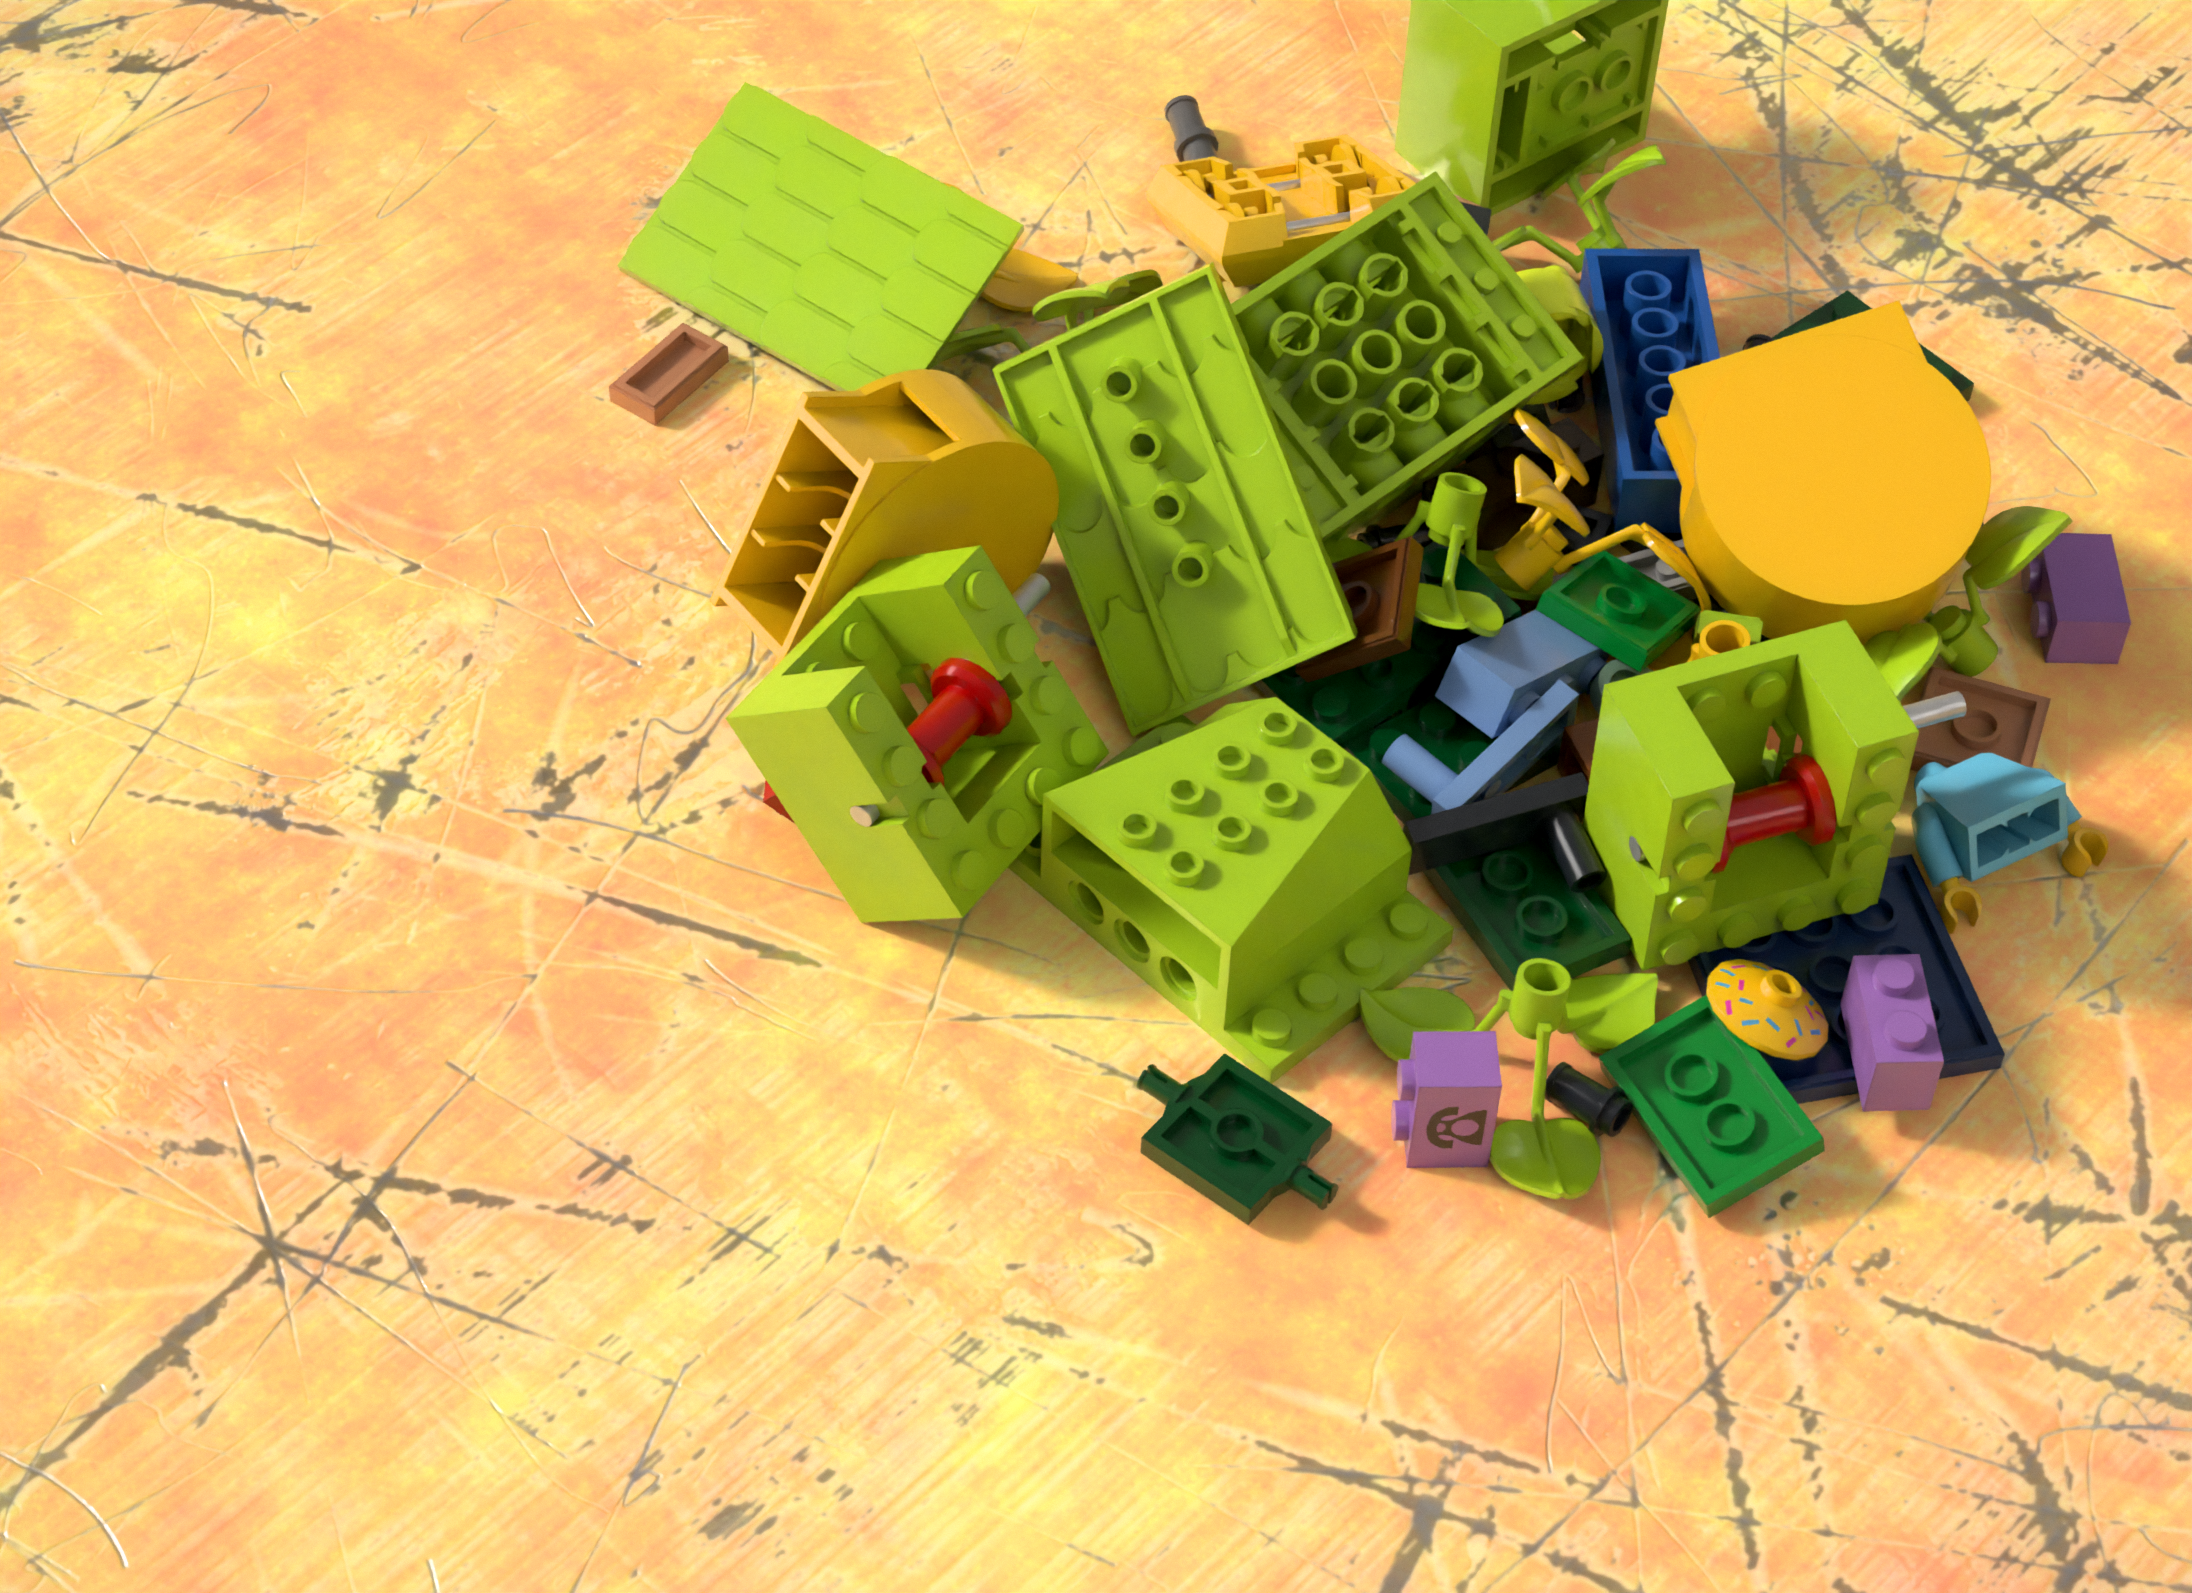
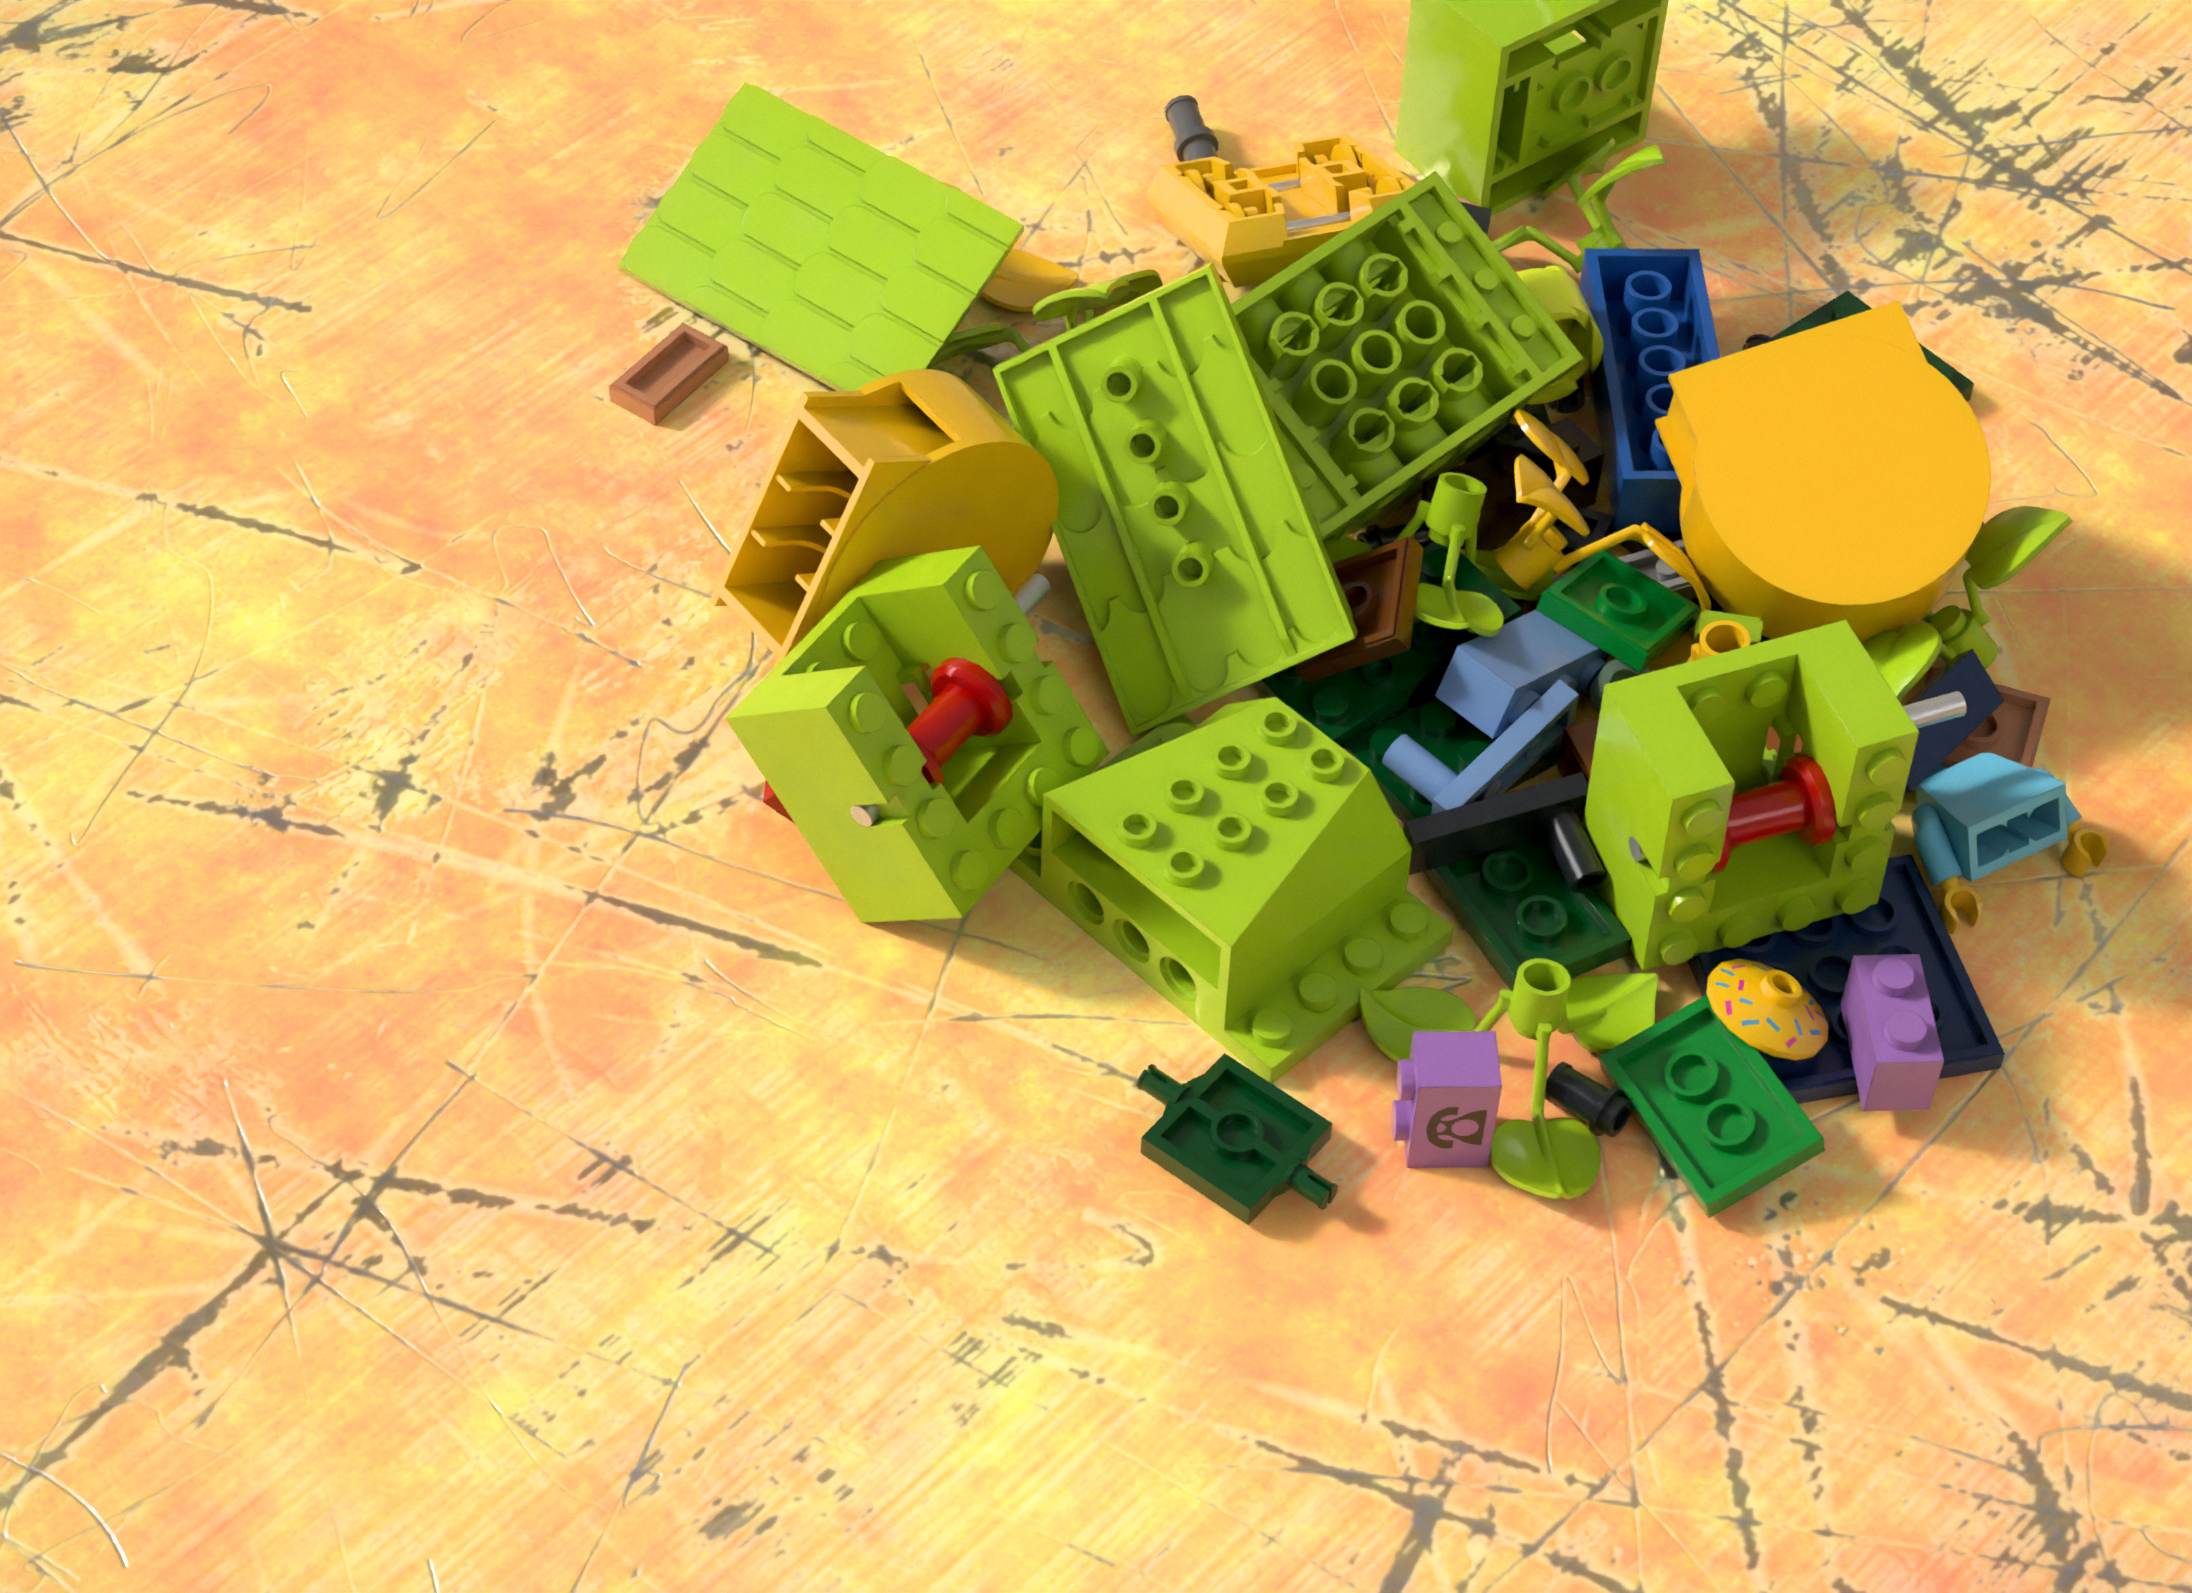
(1938, 740): none -> dark blue tile
(2078, 600): medium lavender brick -> none

